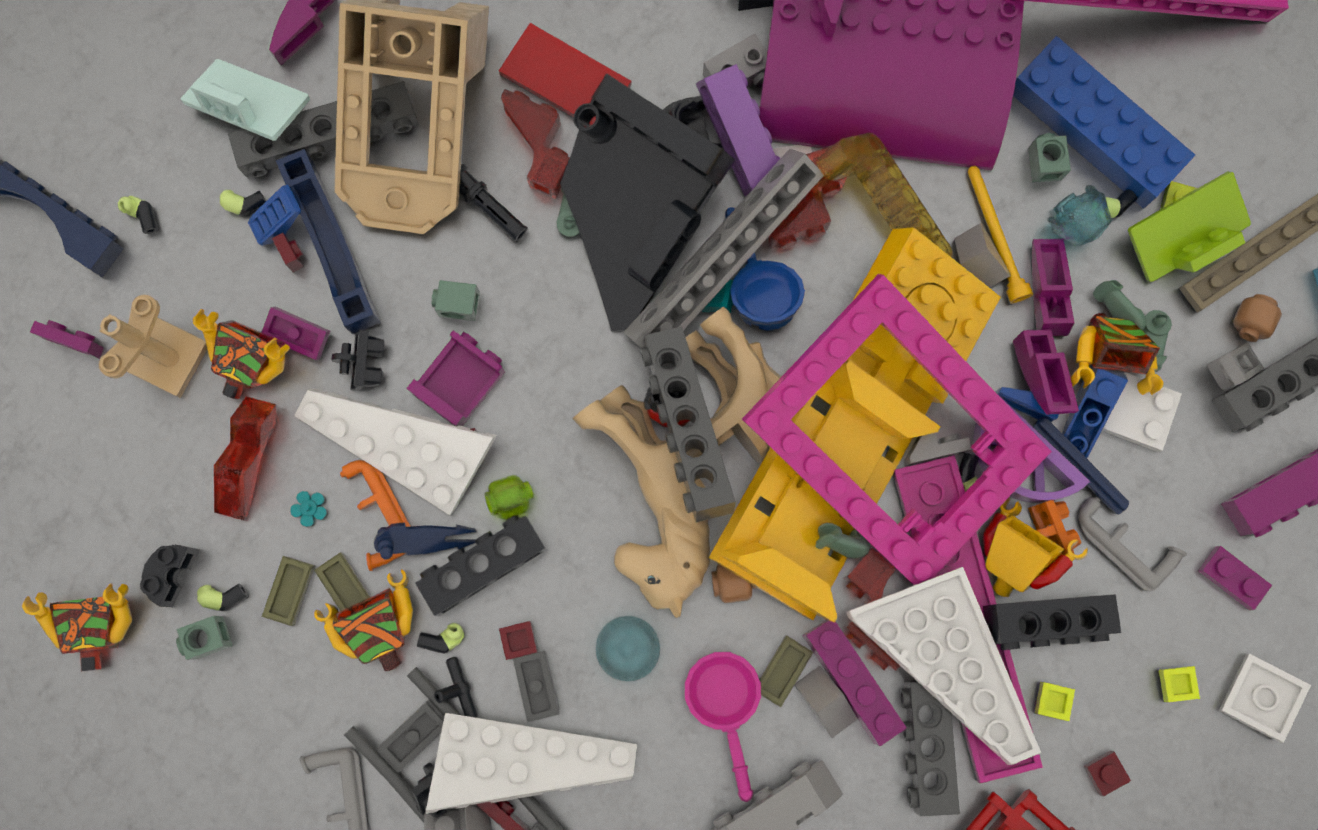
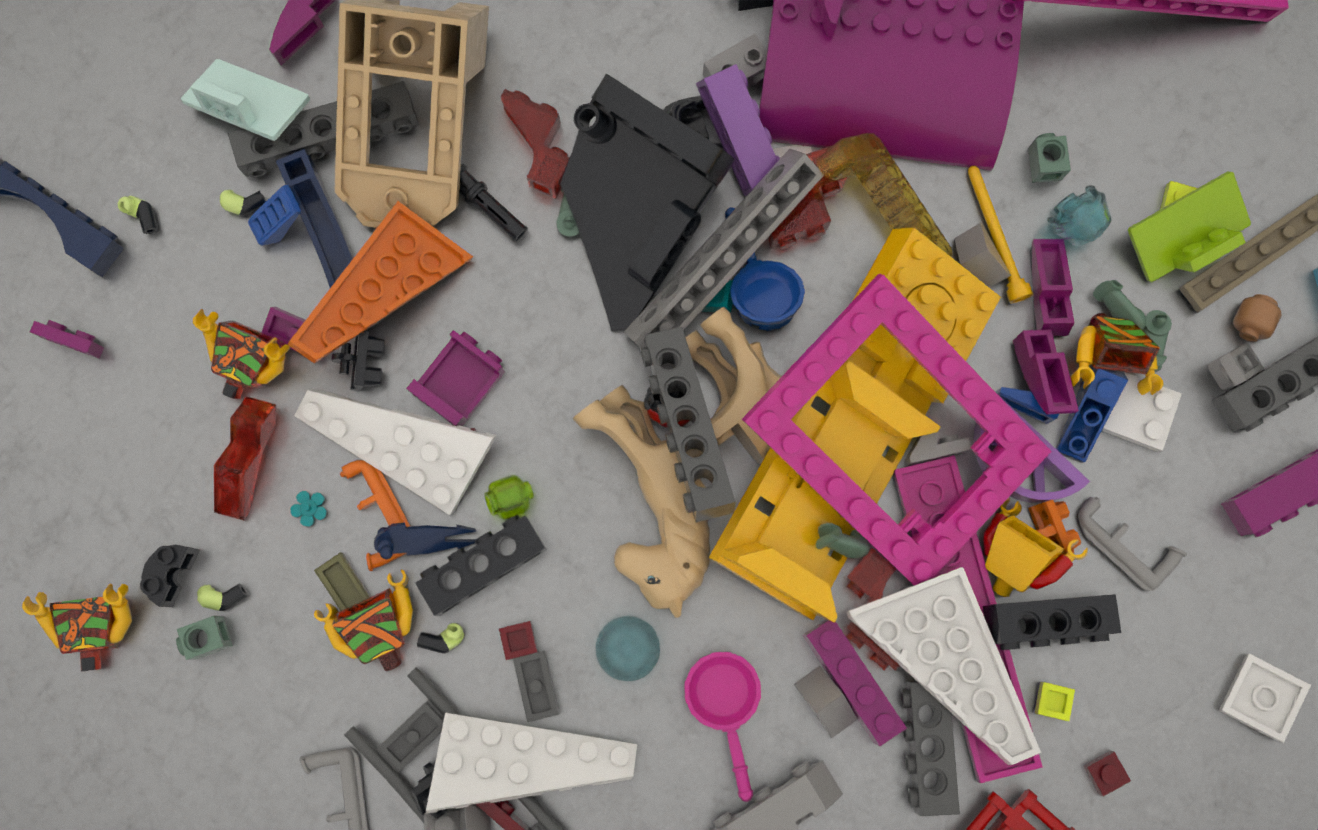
(151, 348): tan piece -> none
(288, 591): olive tile -> none
(289, 251): dark red plate -> none
(387, 272): none -> orange wing
(456, 300): sand green brick -> none
(460, 689): black piece -> none
(555, 70): red tile -> none
(730, 586): medium nougat head -> none
(784, 670): olive tile -> none
(967, 470): black arm -> none
(1098, 482): dark blue axle -> none
(1101, 122): blue brick -> none
(1121, 204): arm -> none
(1179, 684): neon yellow plate -> none
(1235, 578): magenta plate -> none

